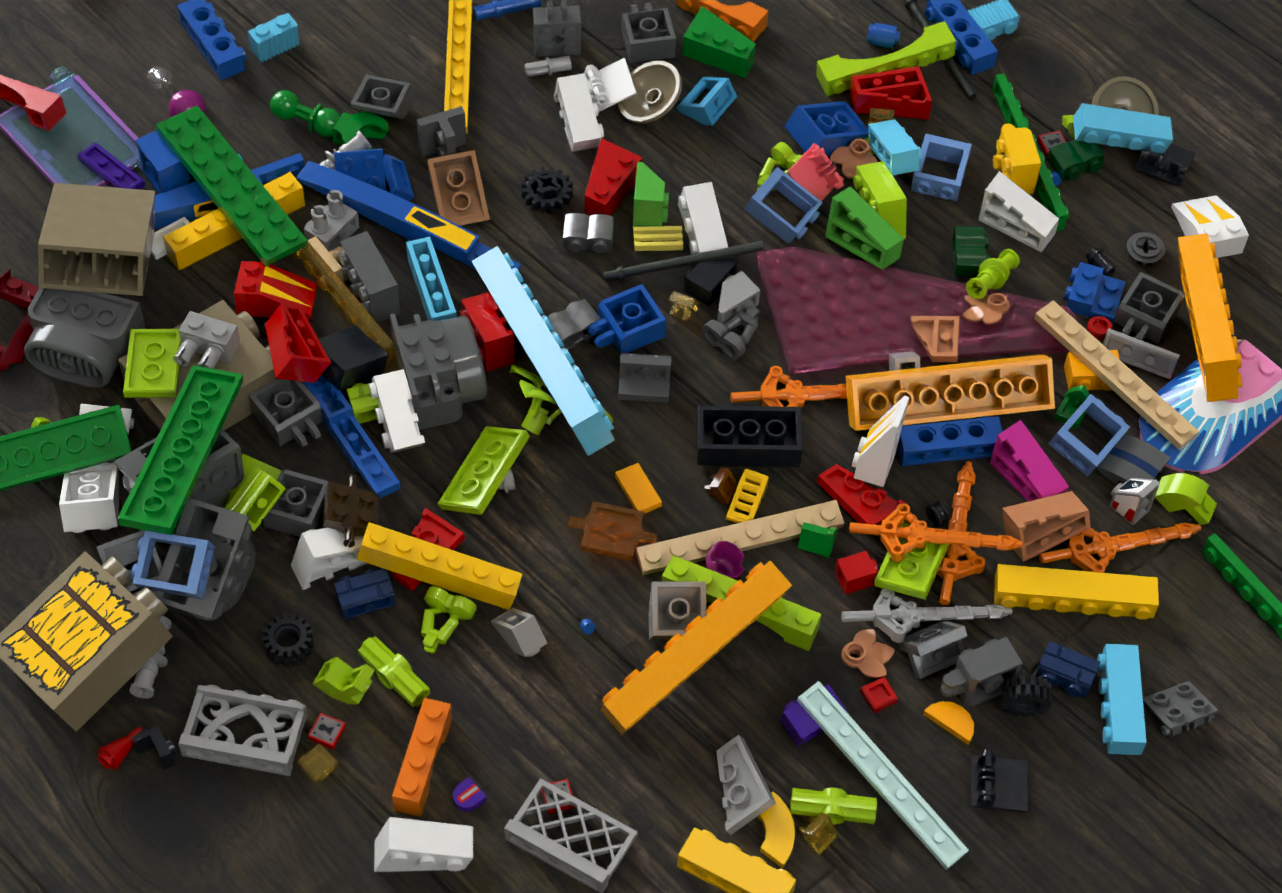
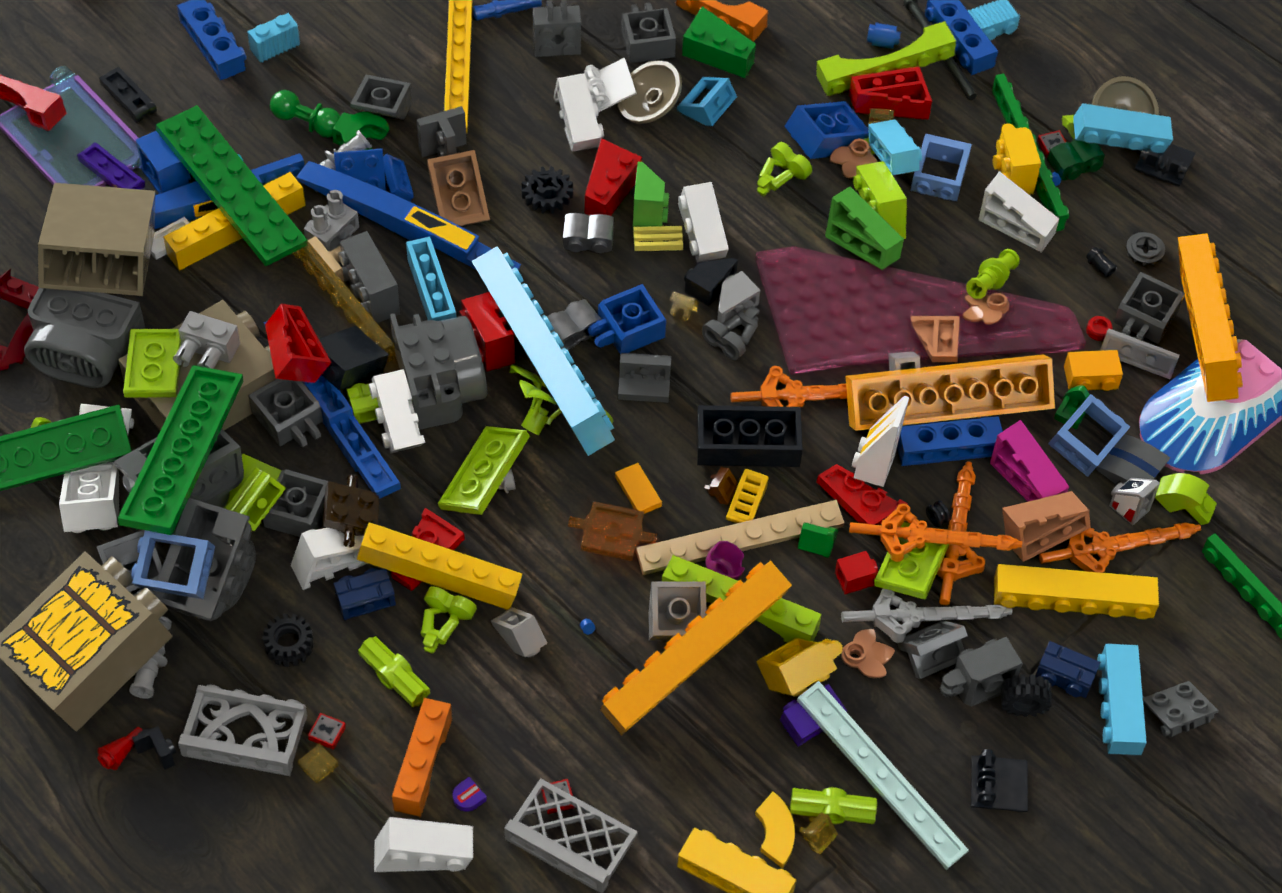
(127, 94): none -> black plate
(159, 77): clear piece -> none
(185, 100): magenta hair -> none
(263, 289): red slope -> none
(343, 681): lime brick -> none
(548, 66): light grey axle -> none
(621, 273): pearl dark grey bar -> none
(743, 785): light grey wing -> none
(792, 191): medium blue window -> none
(799, 665): none -> yellow hinge
(815, 173): coral hinge -> none
(879, 695): red tile -> none
(952, 719): light orange tile -> none
(969, 249): dark green brick -> none
(1093, 292): blue plate -> none
(1116, 375): tan plate -> none
(1215, 218): white slope -> none

